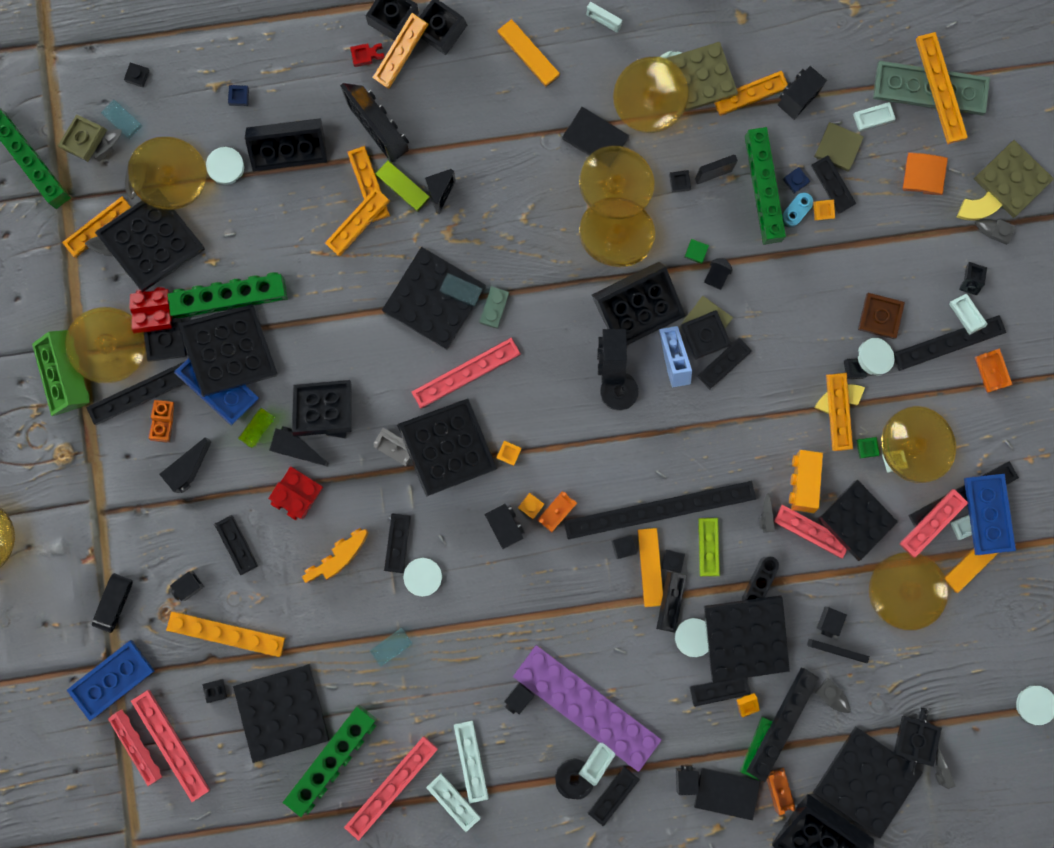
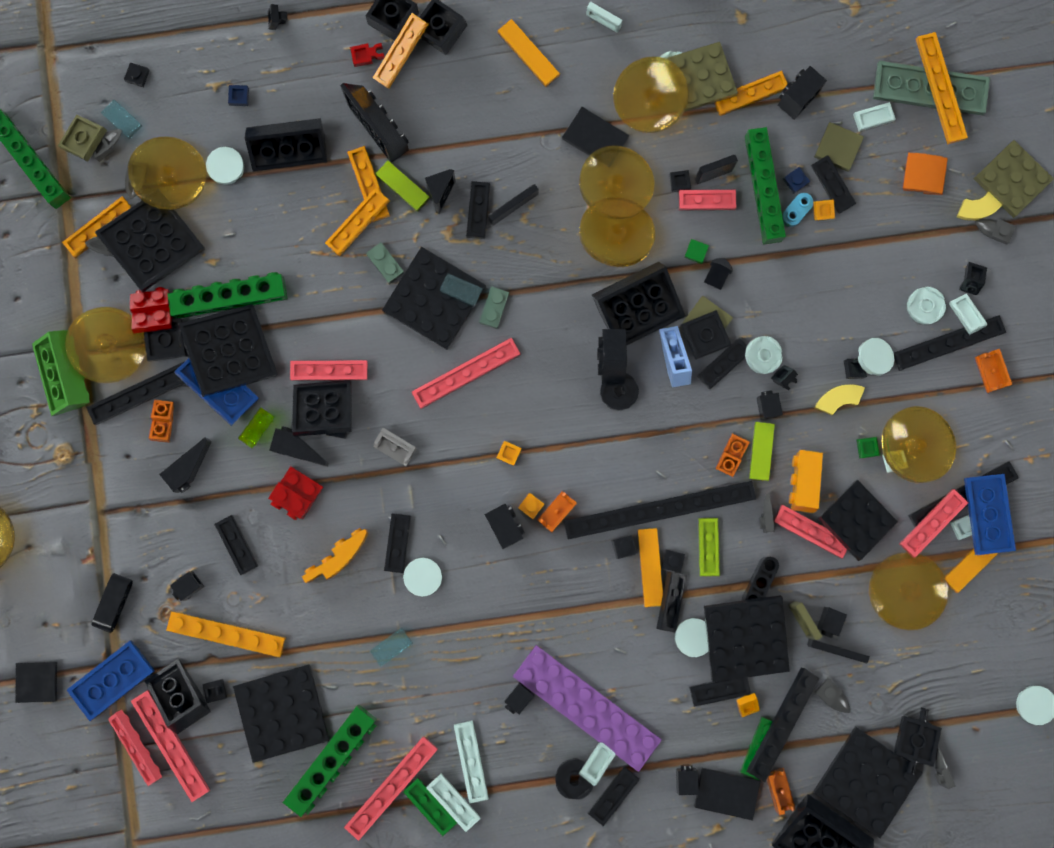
(36, 682): none -> black tile
(177, 697): none -> black slope
(276, 17): none -> black tile
(328, 370): none -> coral plate
(385, 263): none -> sand green plate
(429, 806): none -> green plate
(446, 447): black plate -> none
(478, 210): none -> black tile
(513, 204): none -> black tile
(707, 199): none -> coral plate
(732, 454): none -> orange slope
(761, 451): none -> lime tile
(763, 355): none -> light aqua tile
(769, 405): none -> black brick
(785, 376): none -> black tile
(805, 620): none -> olive tile
(839, 411): light orange tile -> none
(881, 316): reddish brown plate -> none
(926, 305): none -> light aqua tile

